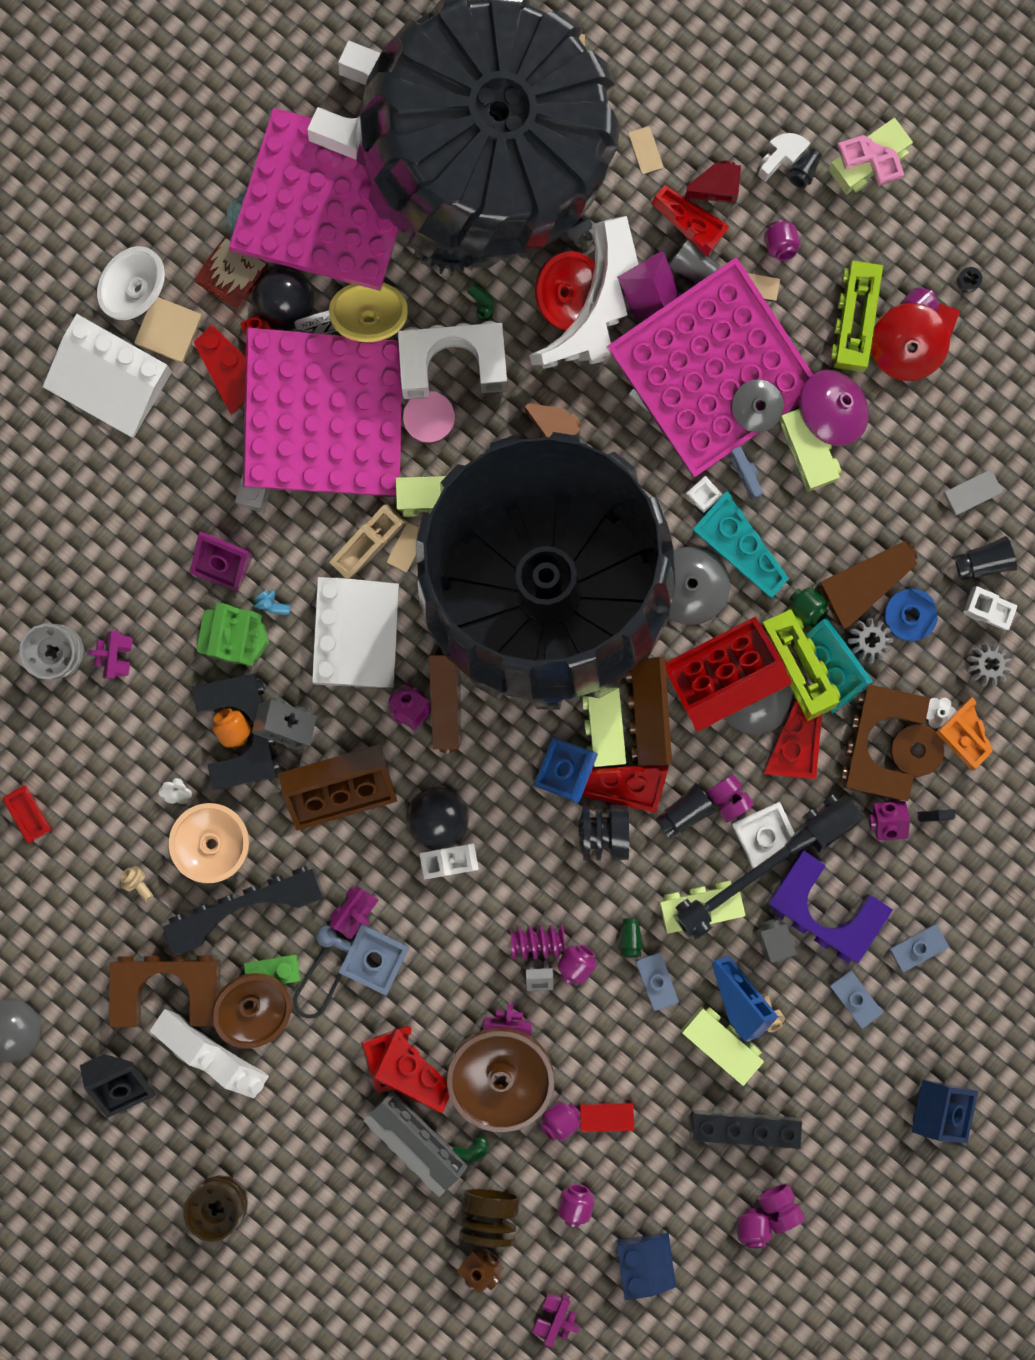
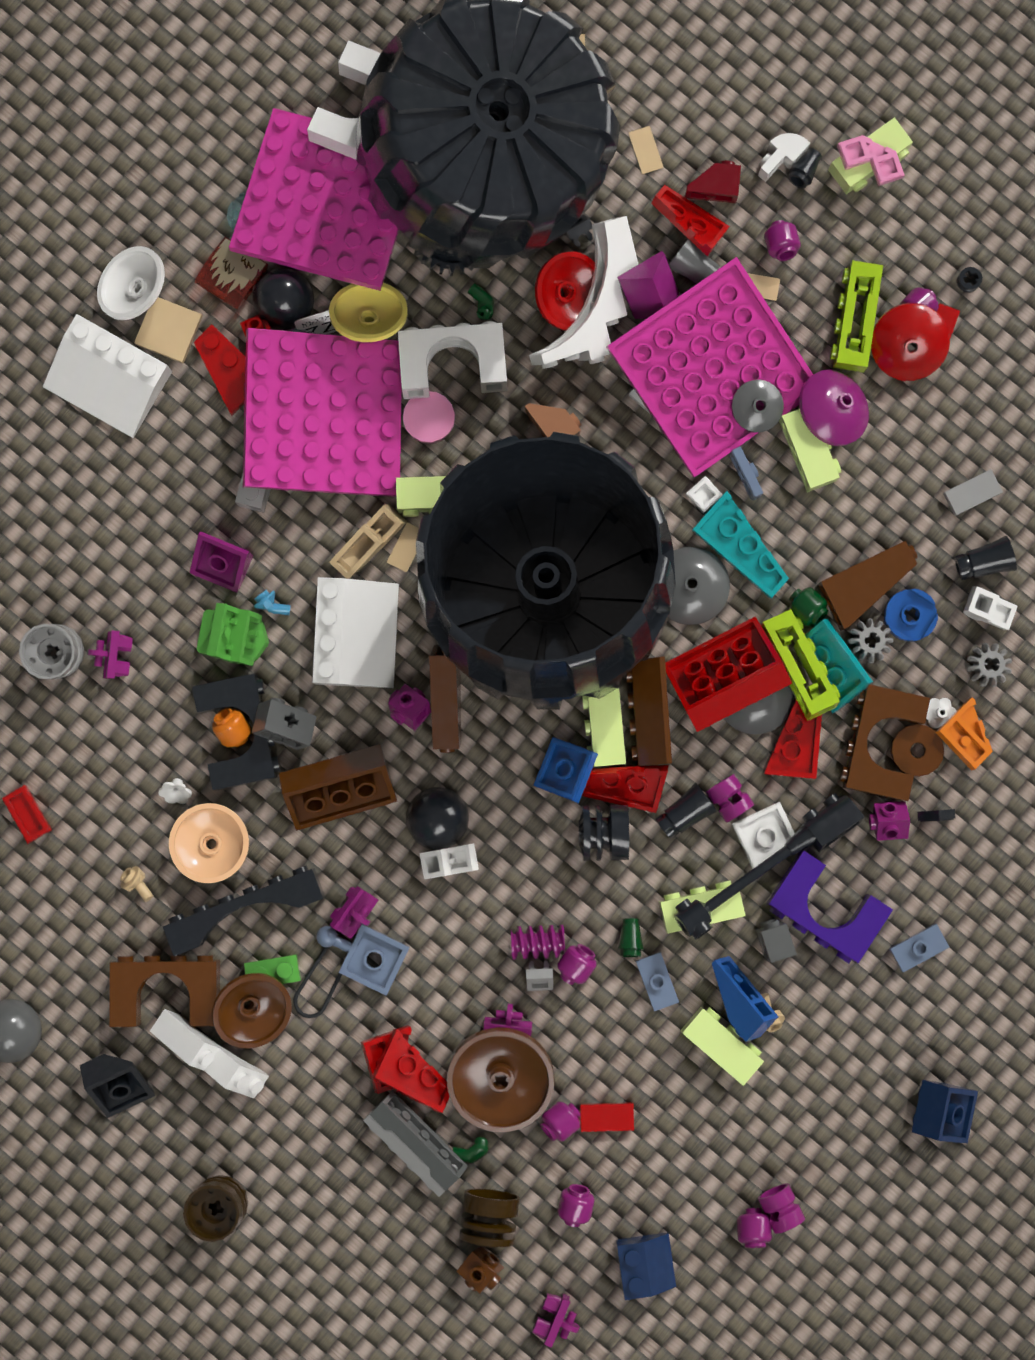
(746, 1129): black piece -> none
(856, 999): sand blue plate -> none

